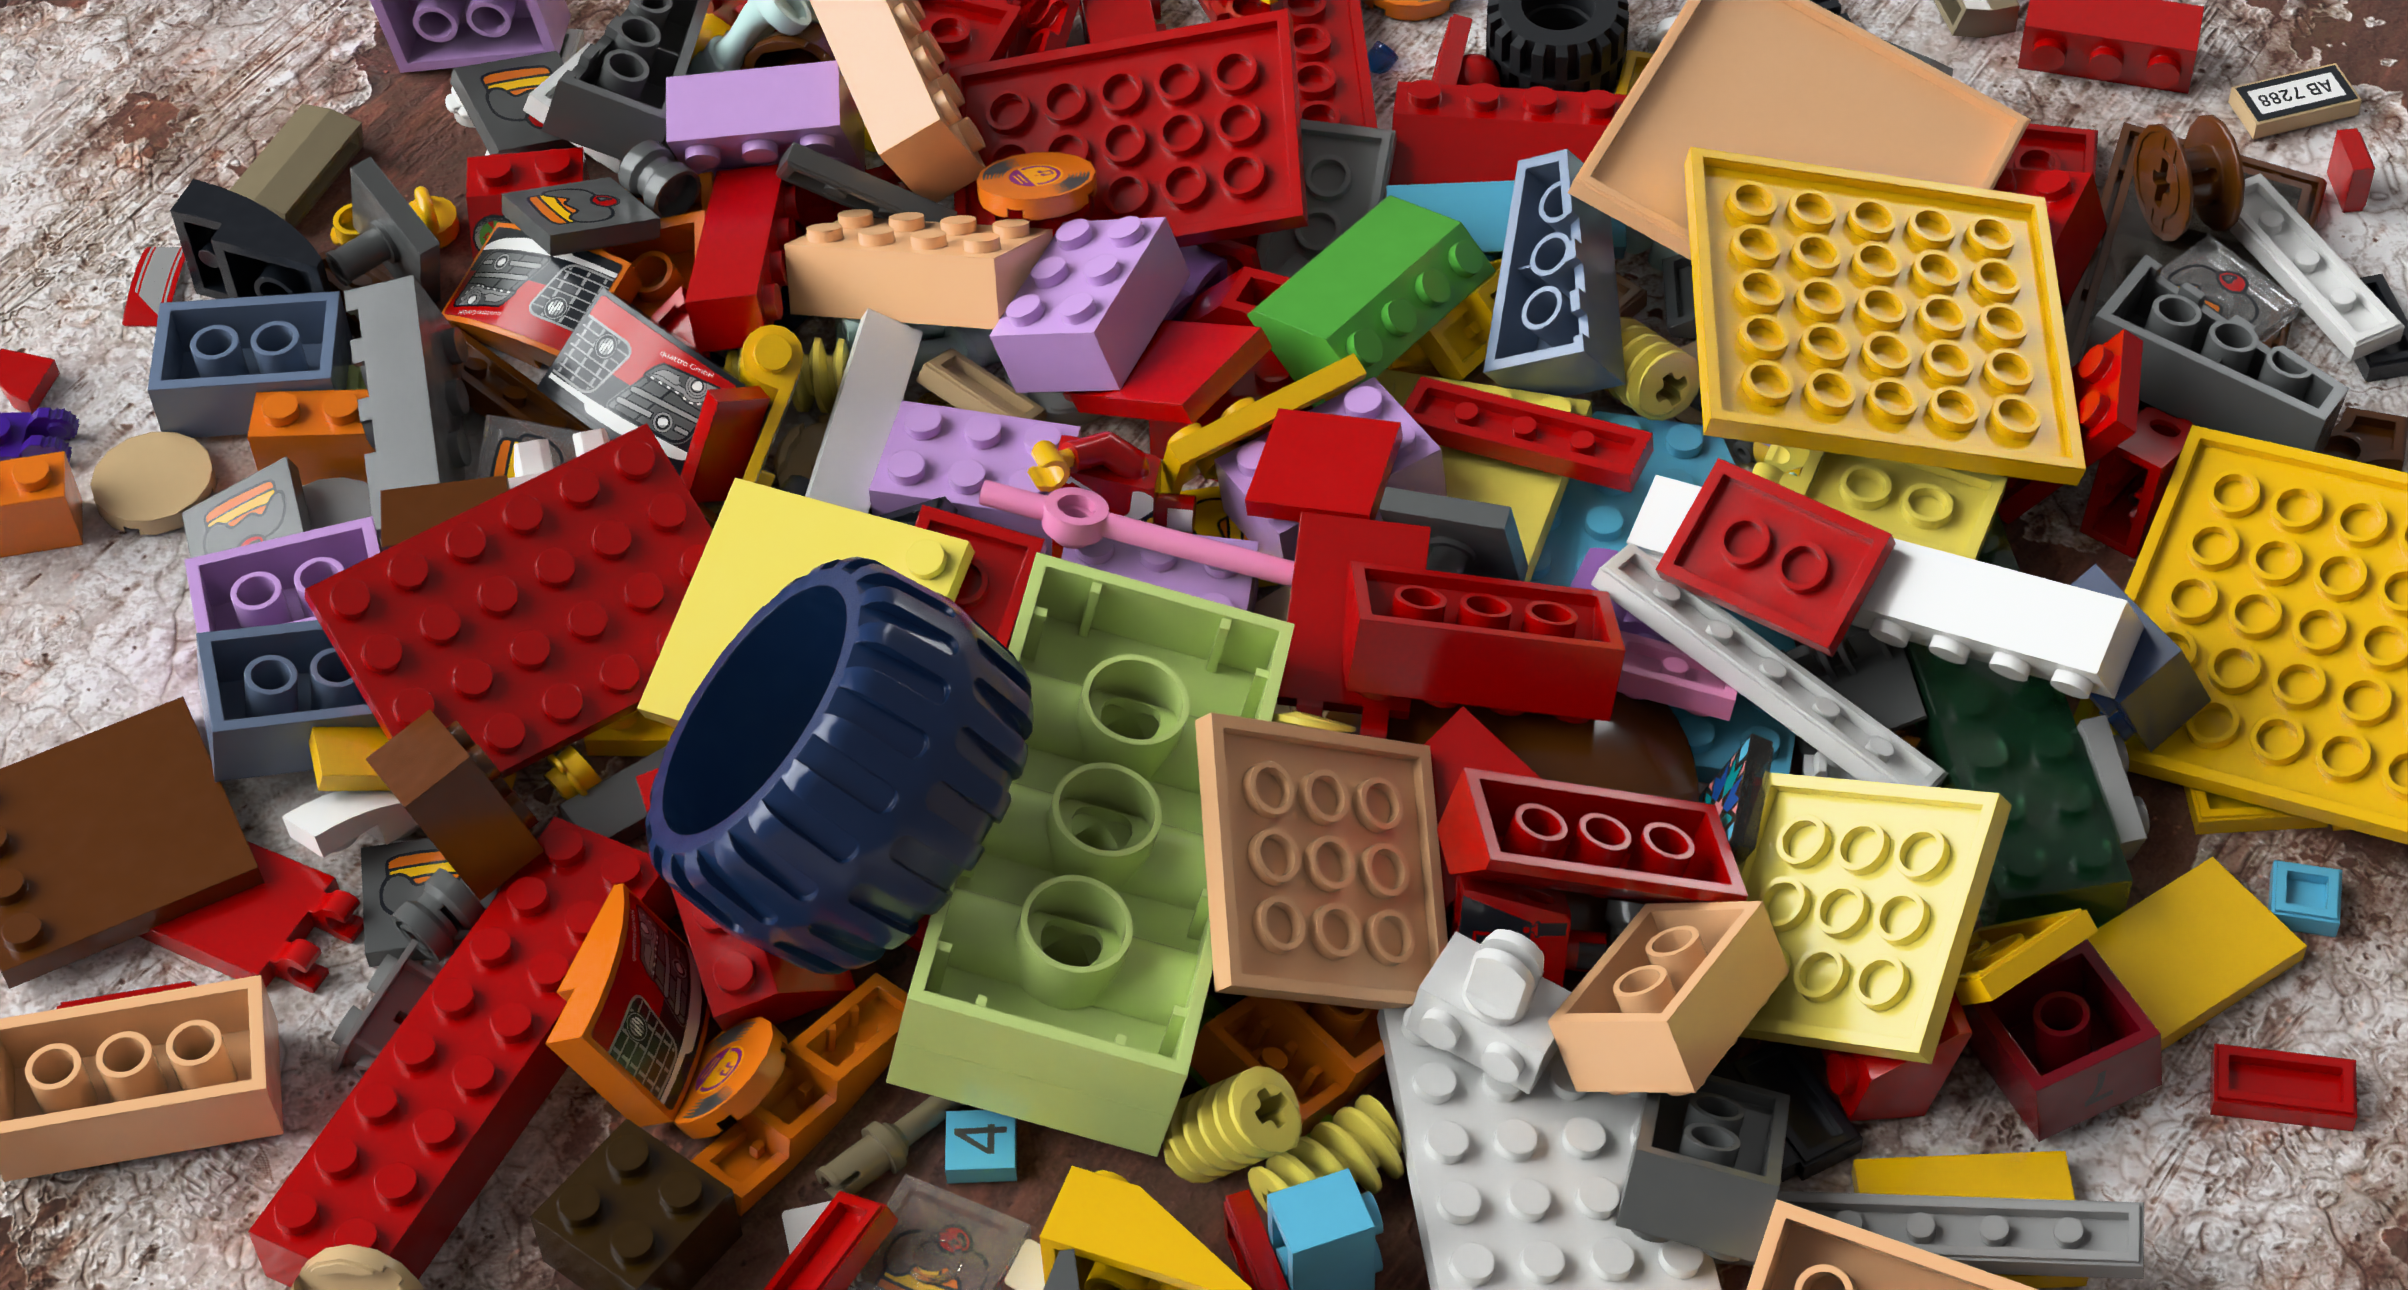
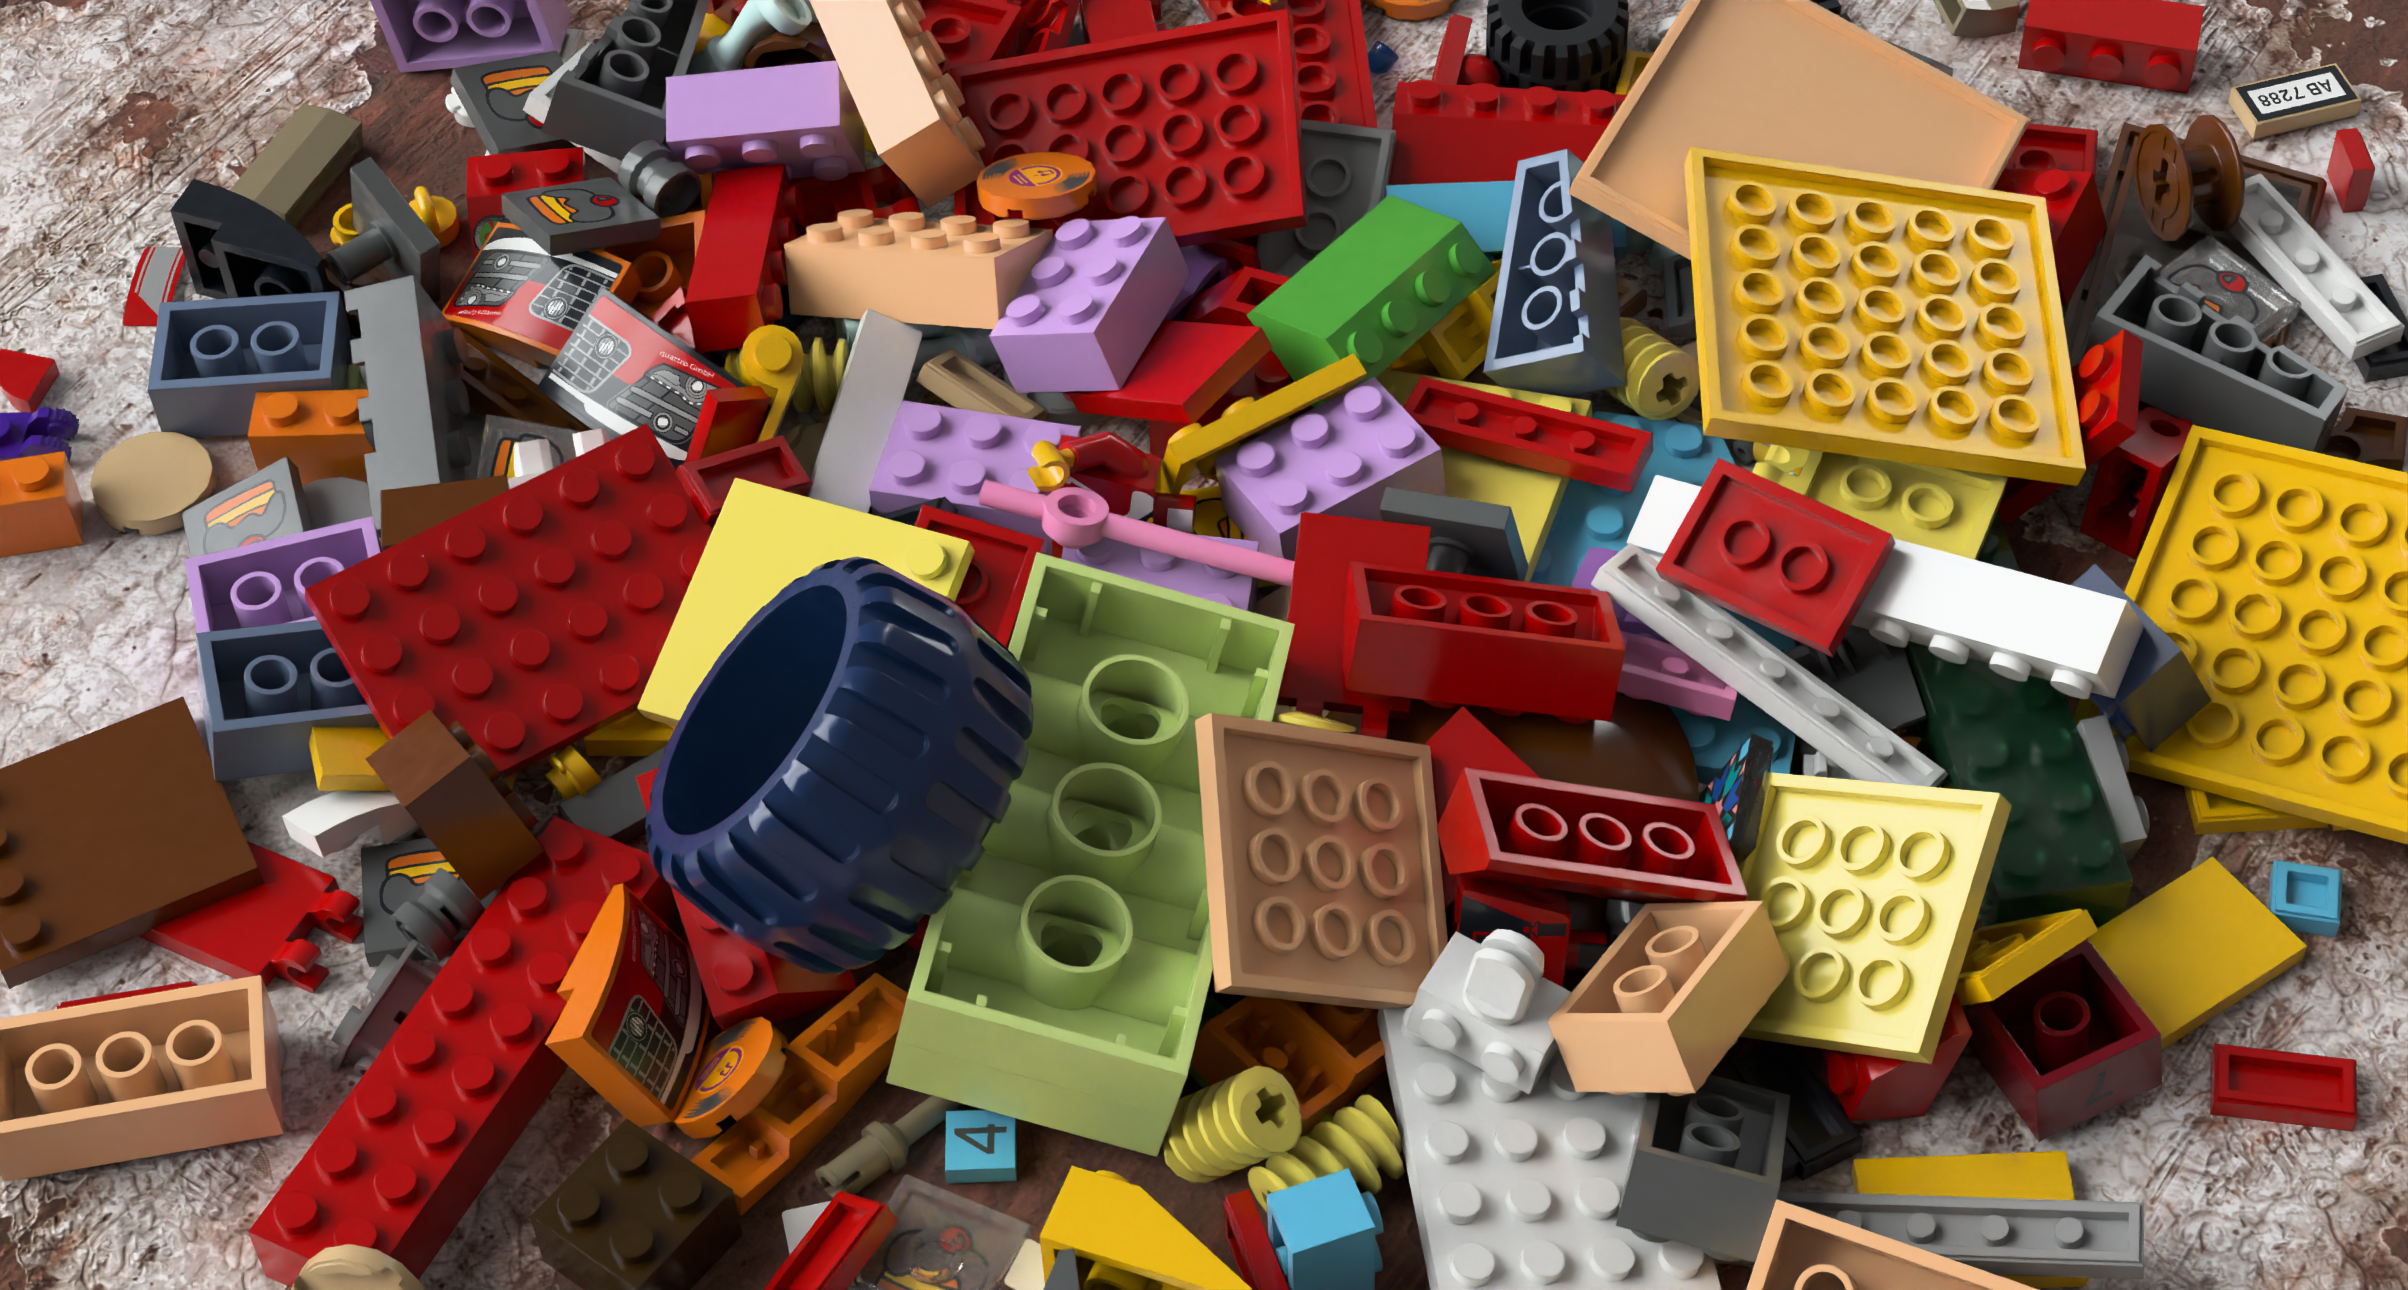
(764, 463): none -> red tile
(852, 186): dark grey tile -> none
(1323, 466): red tile -> none

